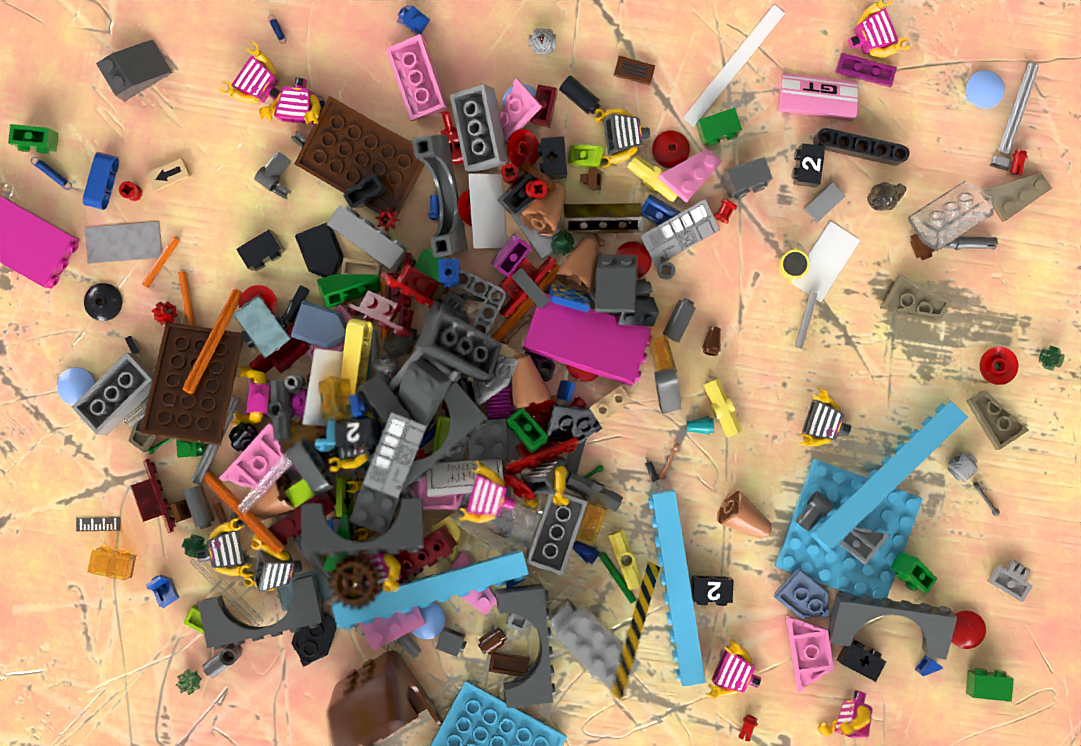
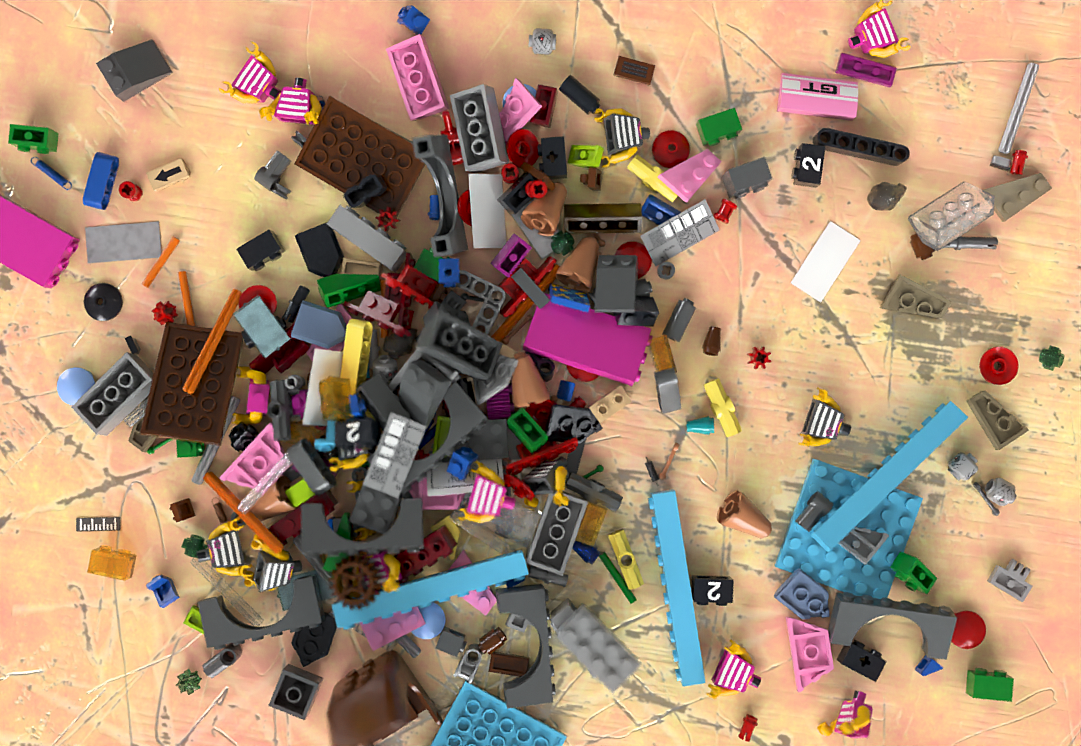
(149, 498): dark red bracket -> none
(199, 507): dark grey brick -> none
(277, 29): blue piece -> none
(295, 691): none -> dark grey brick
(344, 499): lime tile -> none
(461, 462): none -> blue bracket
(468, 666): none -> light grey piece
(547, 576): none -> light grey pin
(634, 632): sticker -> none
(733, 65): white sticker -> none
(763, 360): none -> red gear
(793, 265): pearl dark grey piece -> none
(806, 319): light grey bar -> none
(824, 202): light grey tile -> none
(984, 89): light blue dish -> none
(1000, 491): none -> light grey head

